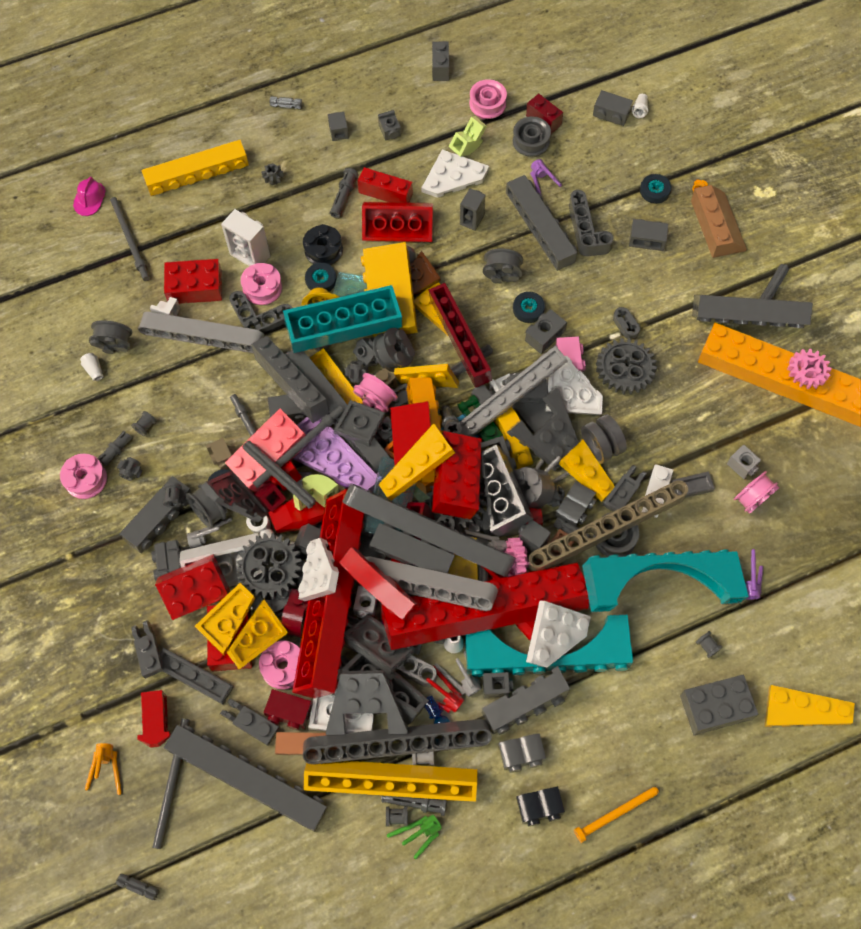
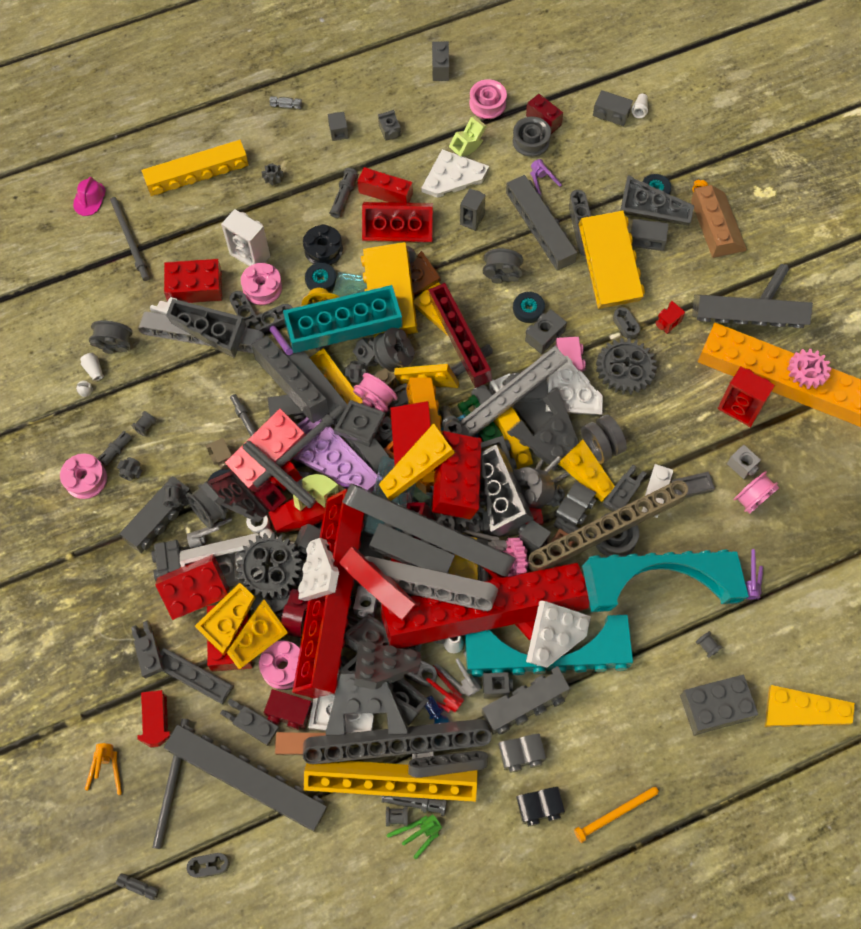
(83, 390): none -> white hinge
(208, 871): none -> dark grey beam
(209, 325): none -> dark grey wedge
(280, 339): none -> medium lavender bar
(383, 663): none -> dark grey plate
(448, 764): none -> dark grey beam
(611, 259): none -> yellow brick
(651, 203): none -> dark grey wedge
(670, 317): none -> red brick
(746, 396): none -> red brick

